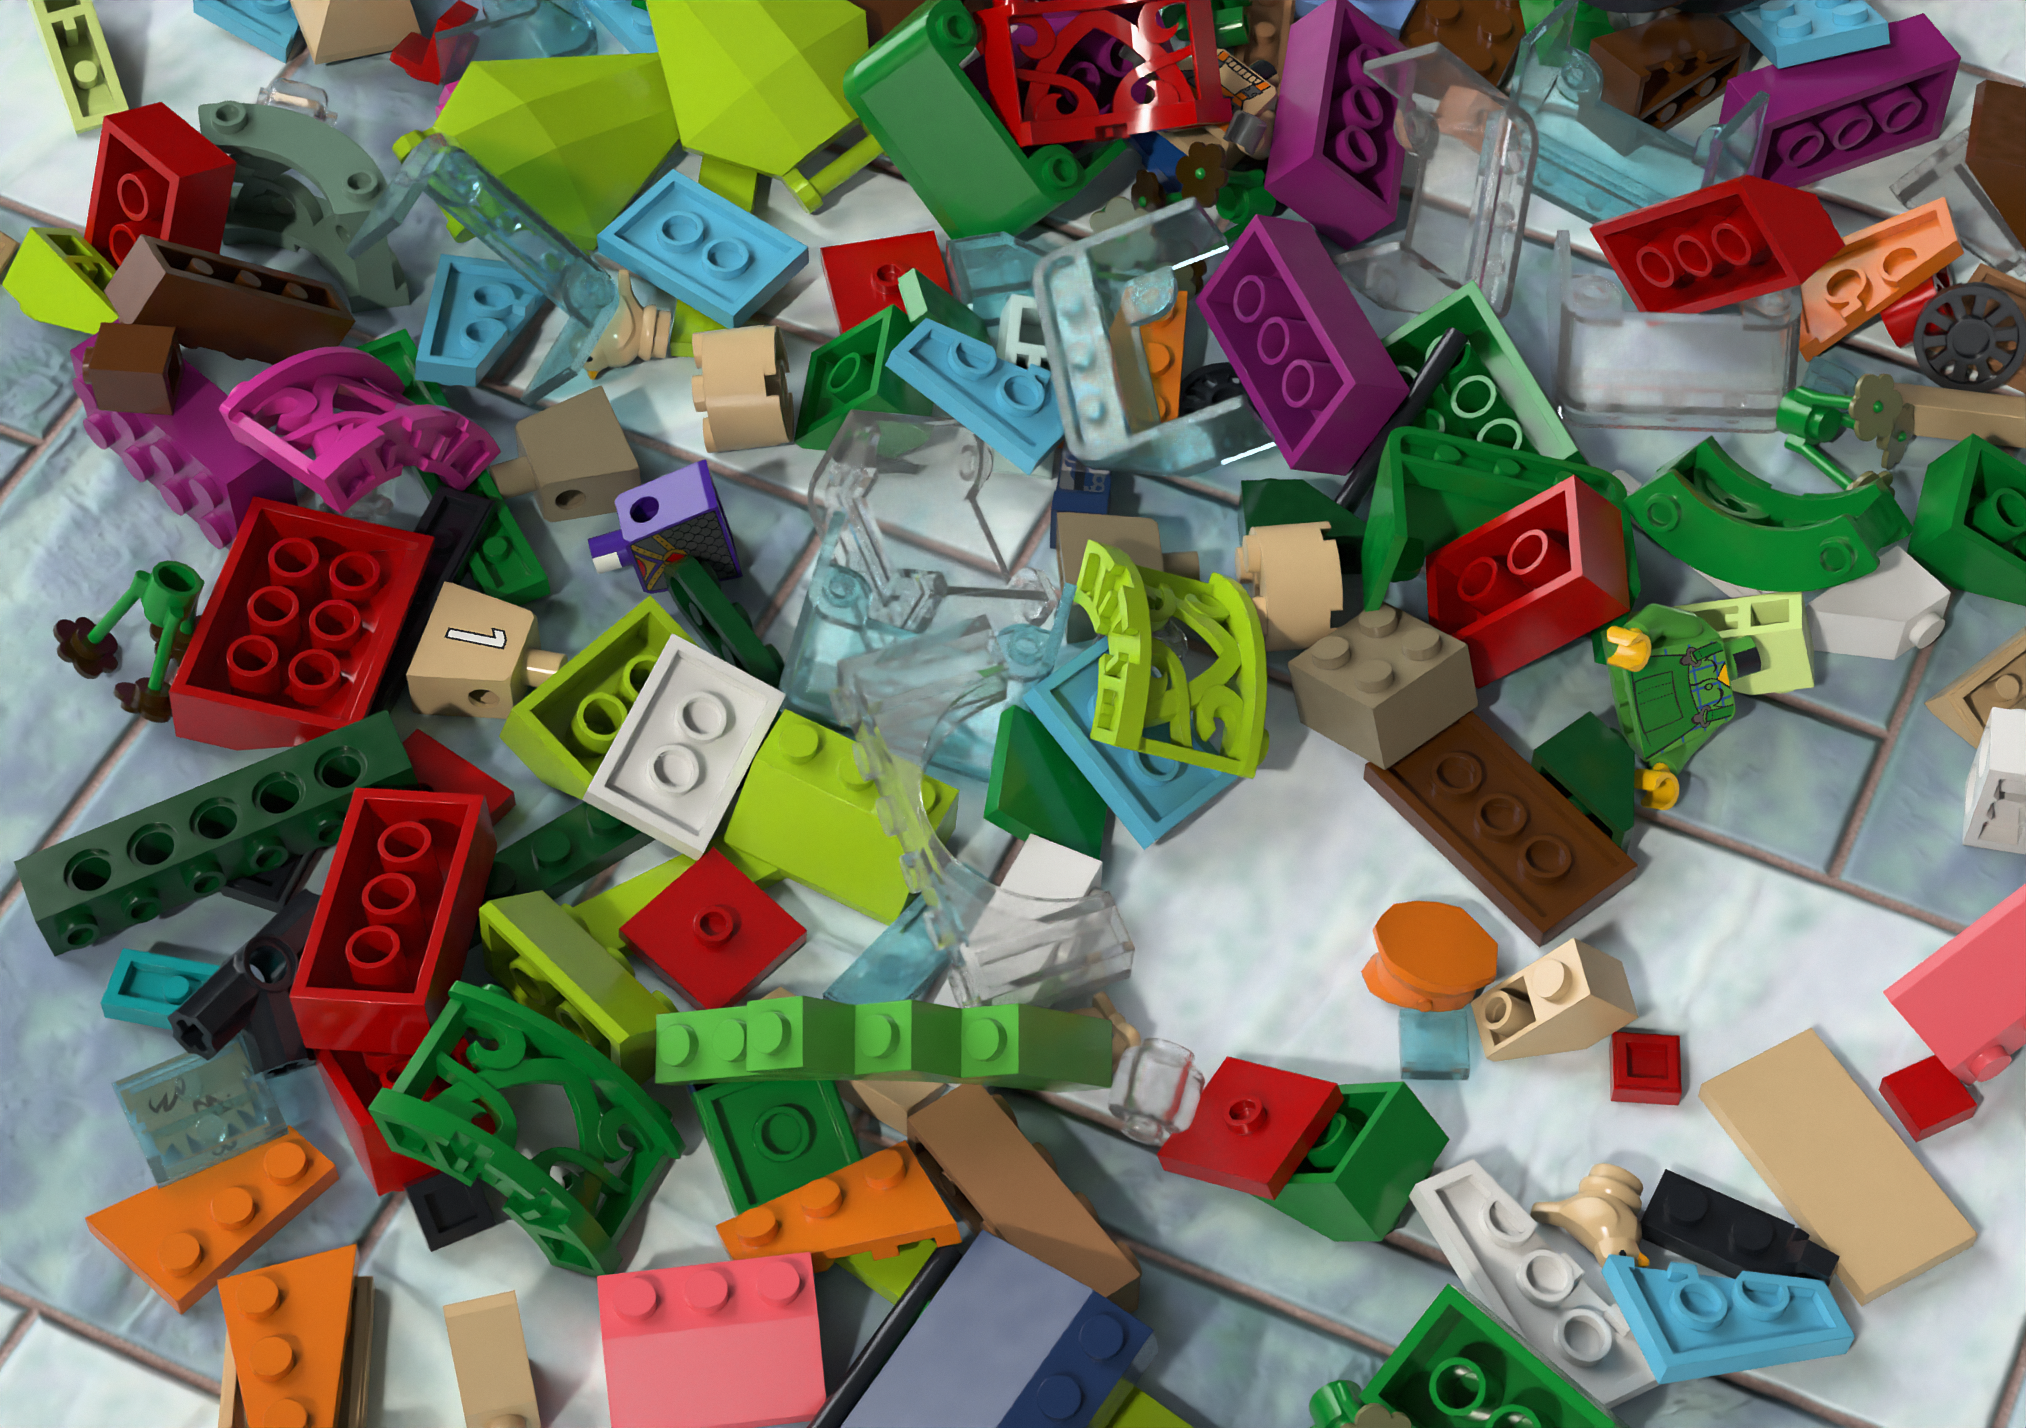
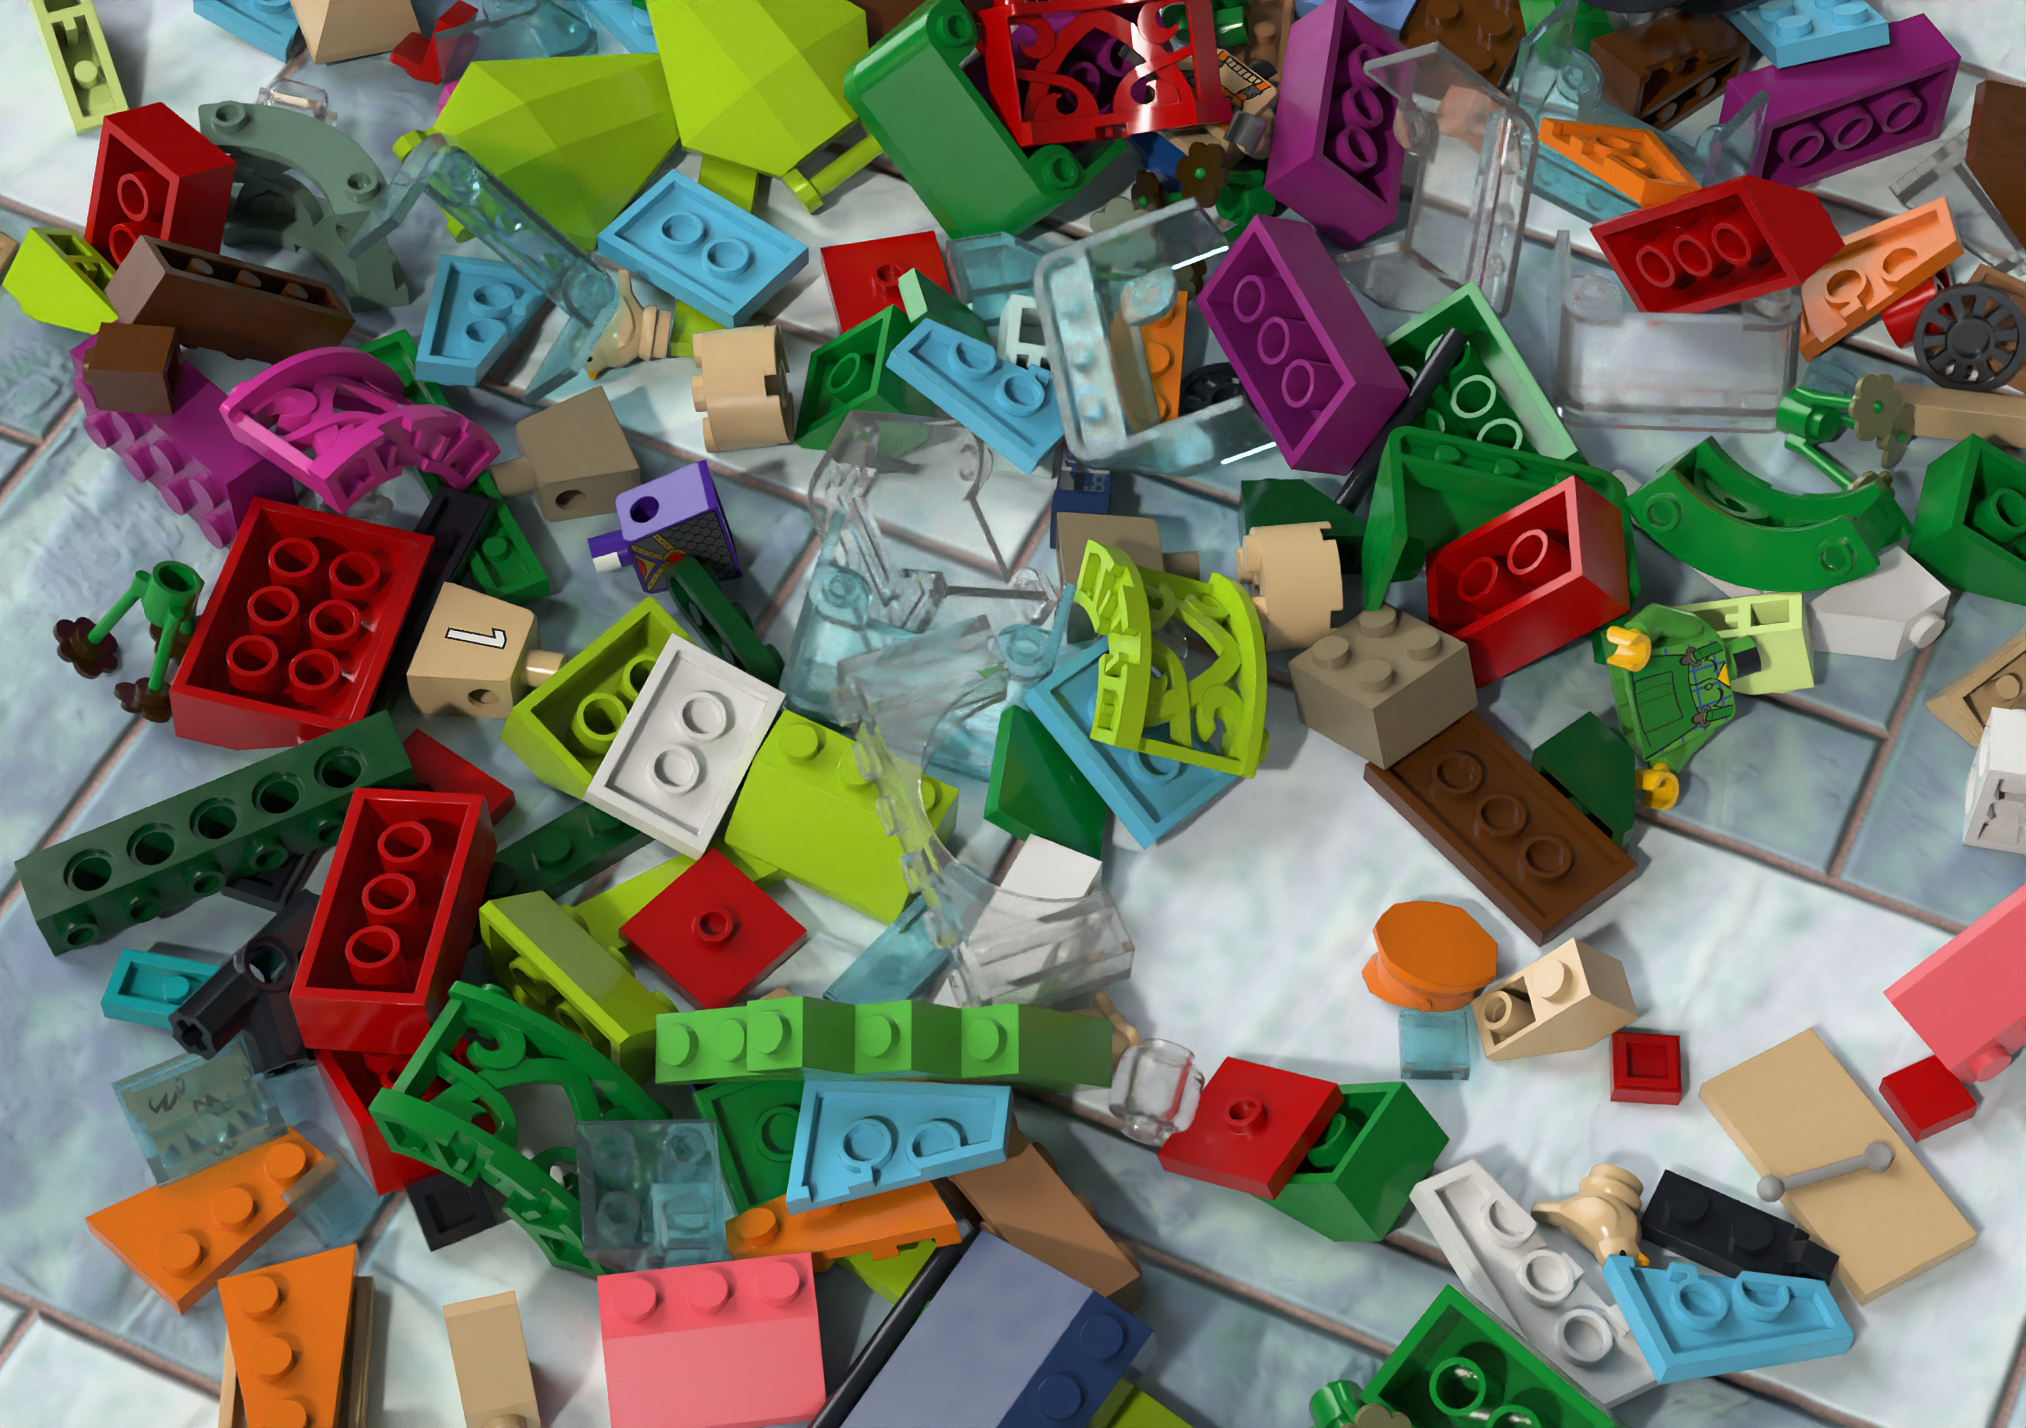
(330, 1197): none -> clear light blue tile
(650, 1193): none -> clear light blue slope
(890, 1136): none -> medium azure wing
(1622, 157): none -> orange wing
(1875, 1158): none -> light grey hinge

